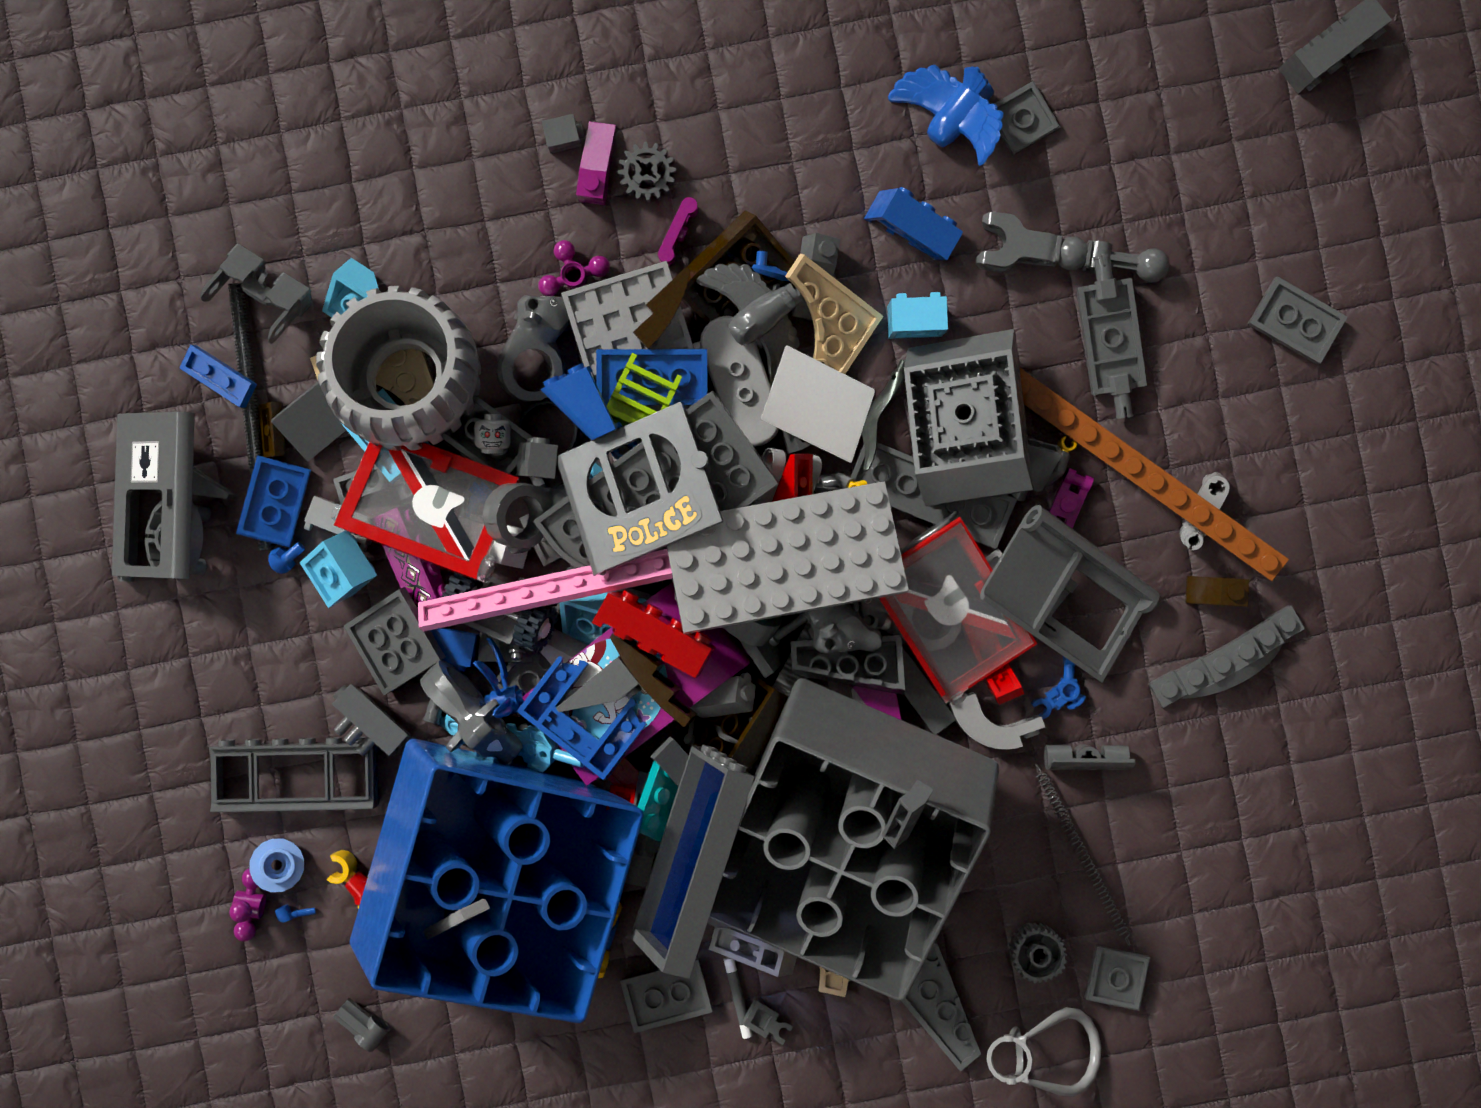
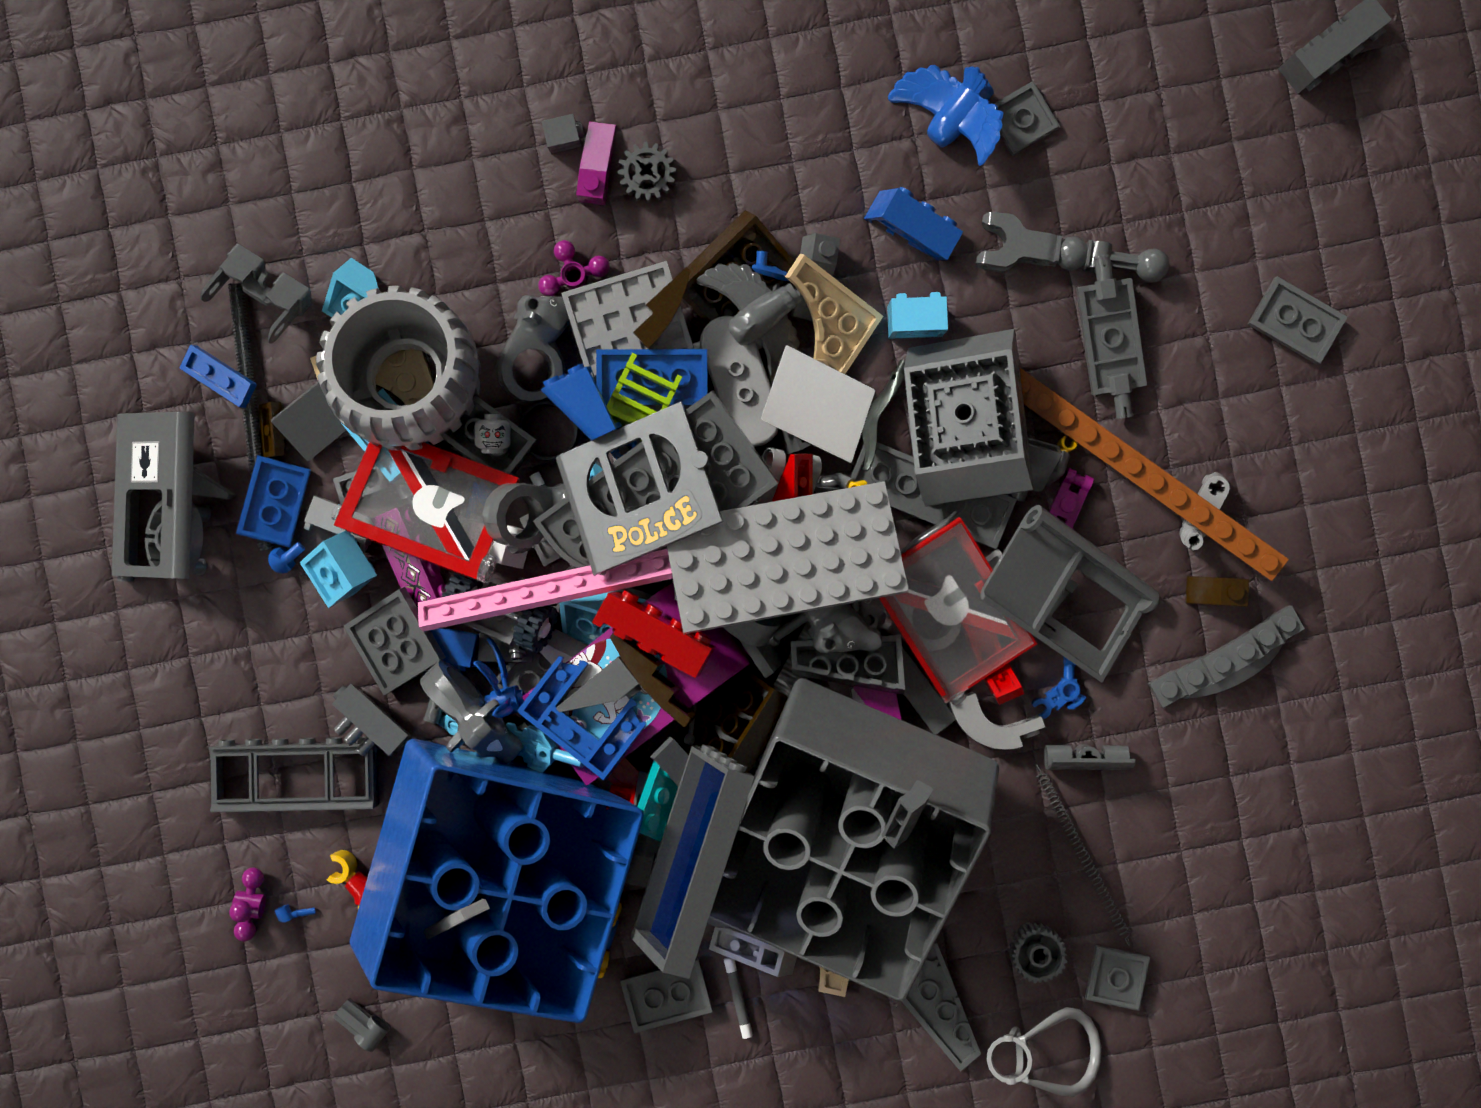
(287, 875): light blue piece -> none
(537, 458): dark grey brick -> none
(677, 230): magenta plate -> none
(731, 697): light grey brick -> none
(763, 1021): dark grey plate -> none

